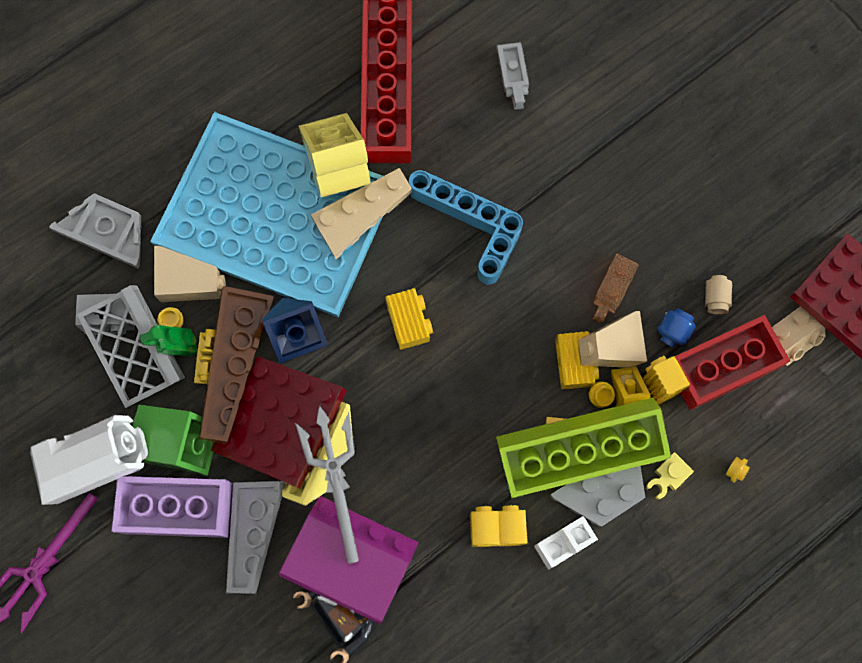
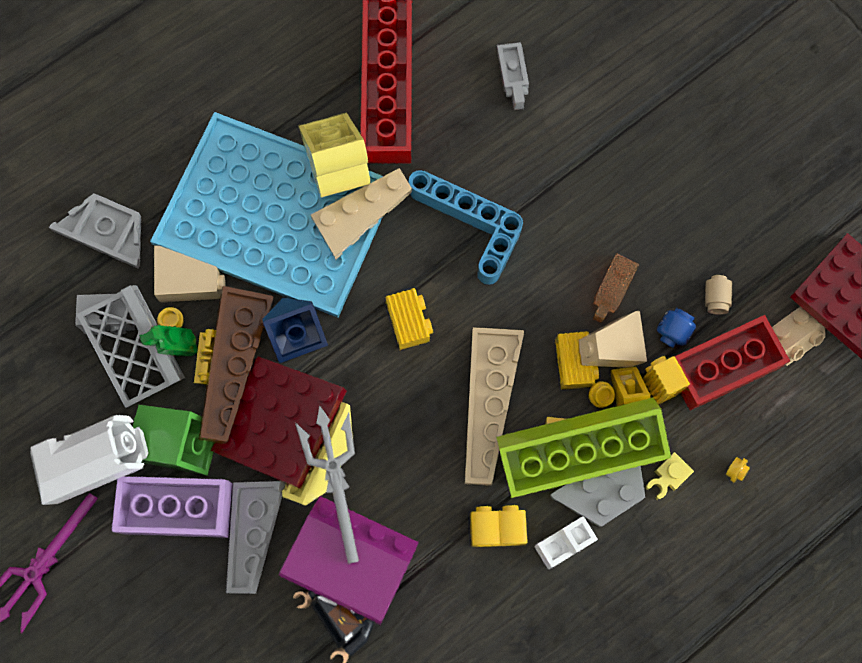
(491, 382): none -> tan wing

